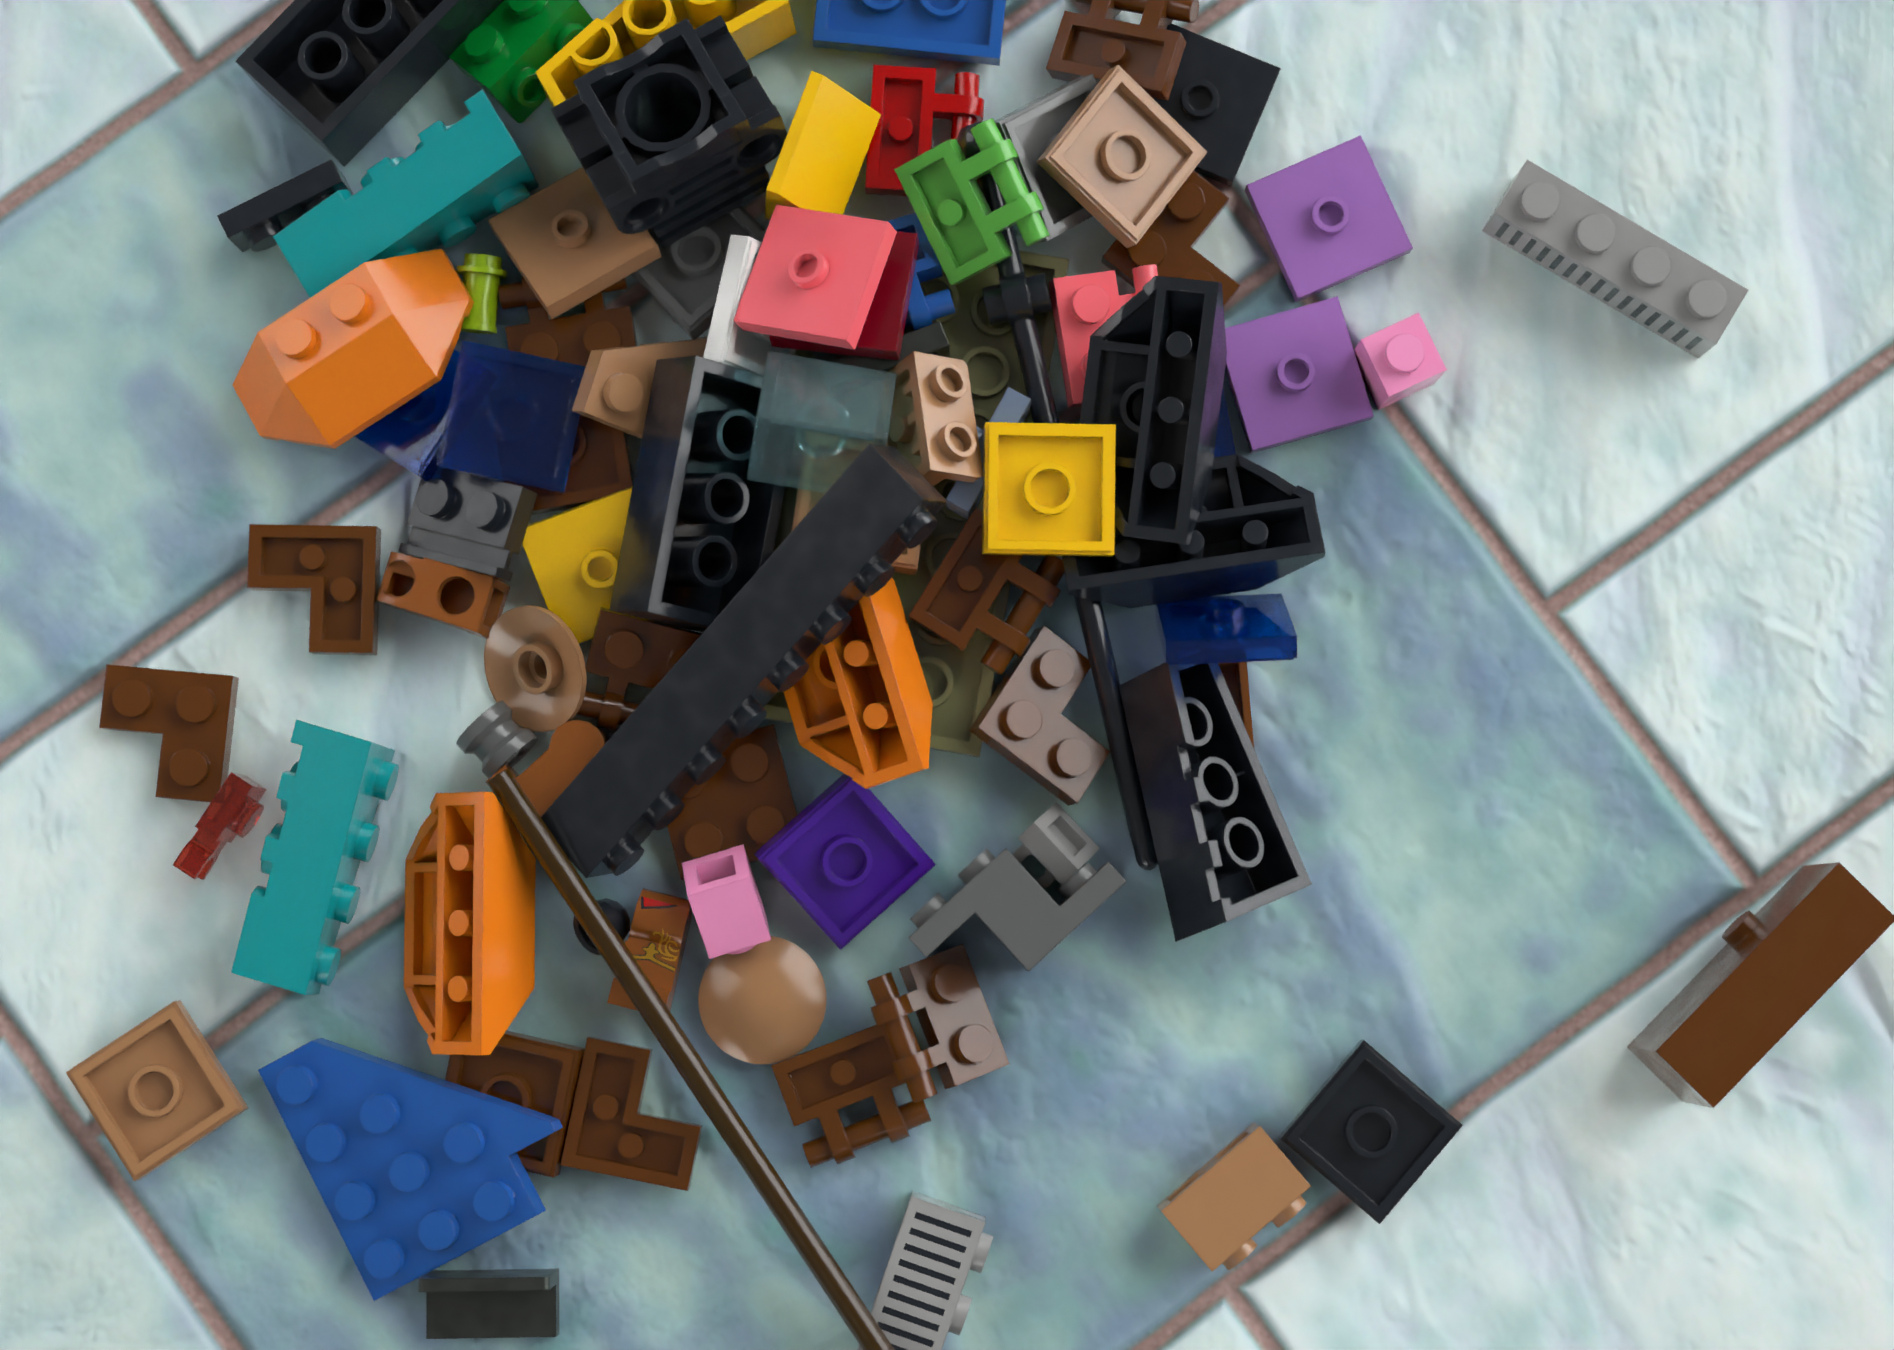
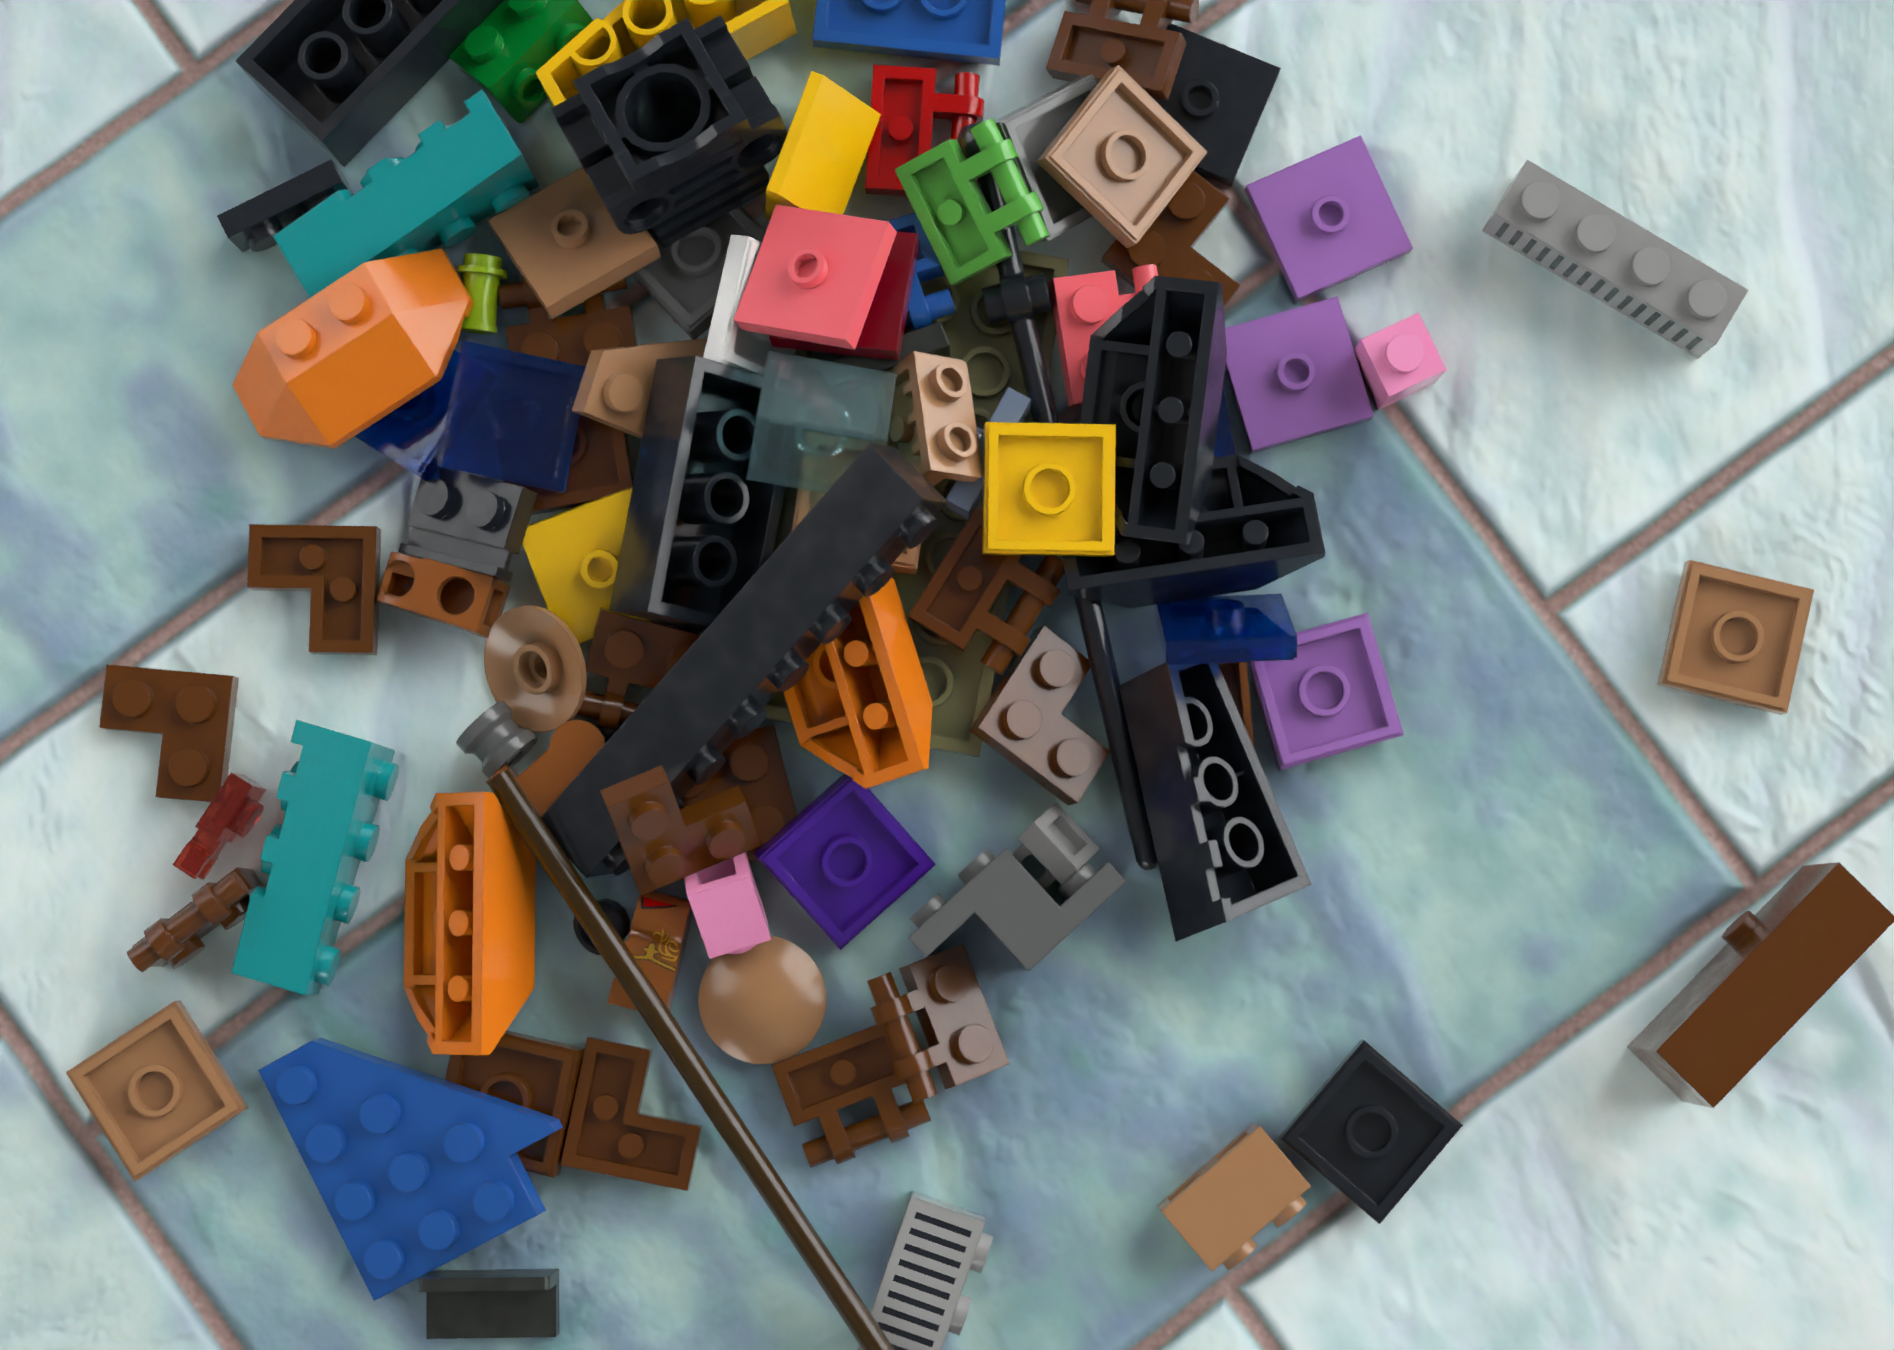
(180, 936): none -> reddish brown plate
(674, 842): none -> reddish brown plate
(1328, 696): none -> medium lavender plate
(1735, 637): none -> medium nougat plate

